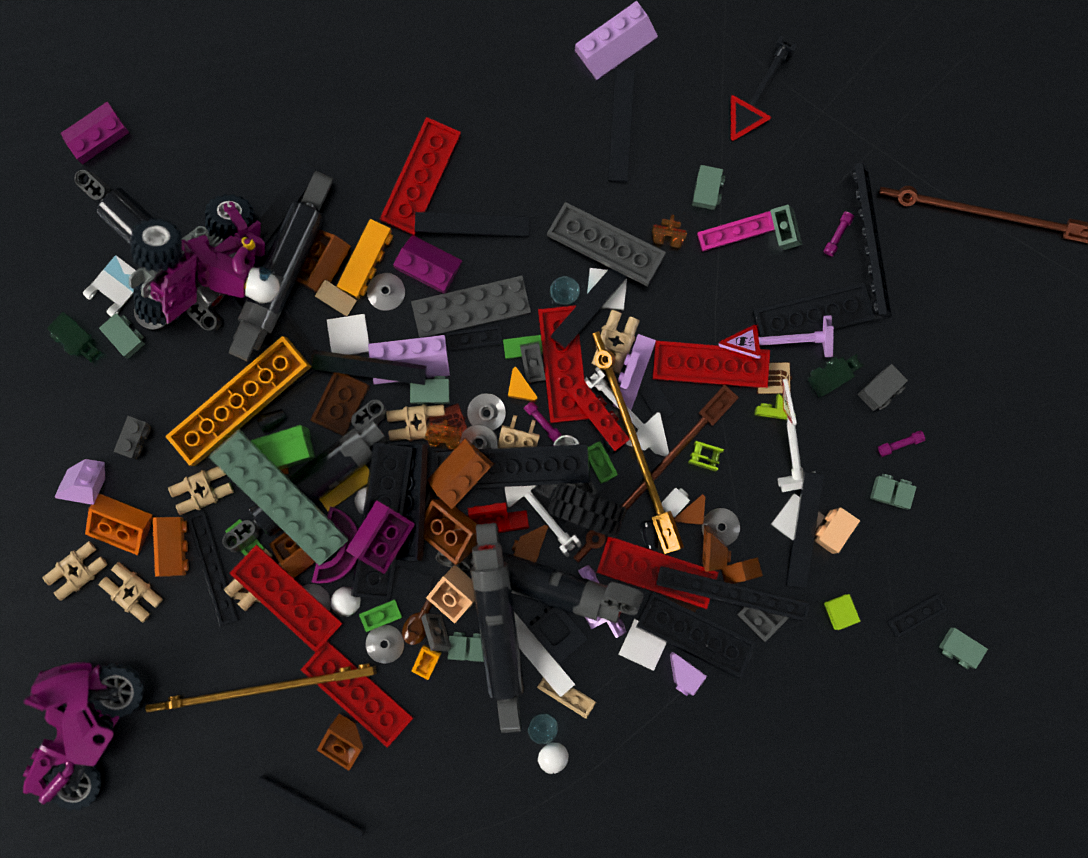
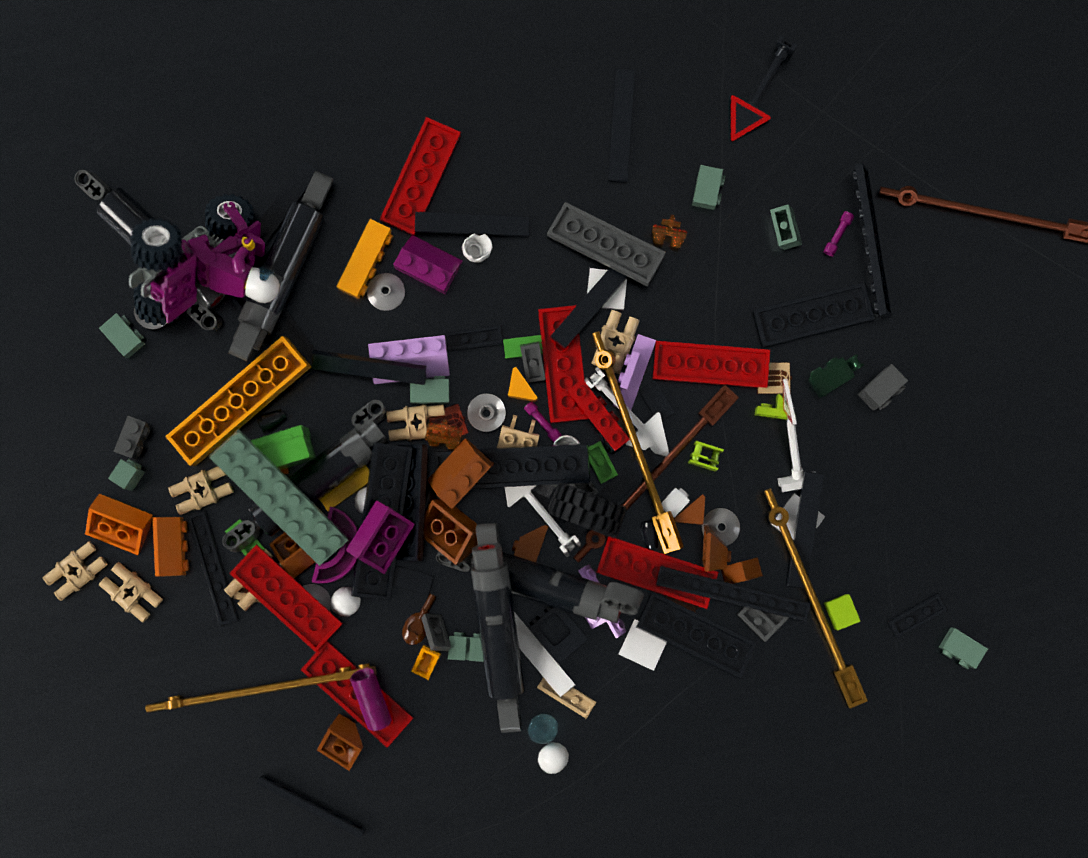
(72, 336): clear green brick -> none
(75, 704): magenta piece -> none
(82, 482): lavender slope -> none
(94, 133): magenta slope -> none
(114, 284): white flag -> none
(127, 474): none -> sand green brick
(322, 261): dark orange slope -> none
(335, 298): tan tile -> none
(339, 403): reddish brown tile -> none
(348, 335): white tile -> none
(370, 699): none -> magenta piece
(380, 615): bright green plate -> none
(394, 640): light grey dish -> none
(453, 594): light nougat brick -> none
(471, 307): dark grey plate -> none
(477, 247): none -> white hair
(480, 432): light grey dish -> none
(498, 514): red bracket -> none
(564, 290): clear light blue hair -> none
(616, 40): lavender slope -> none
(685, 675): lavender slope -> none
(736, 231): dark pink plate -> none
(749, 342): lavender piece -> none
(836, 530): light nougat brick -> none
(845, 675): none -> pearl gold bar
(887, 449): magenta bar -> none
(892, 492): sand green piece -> none

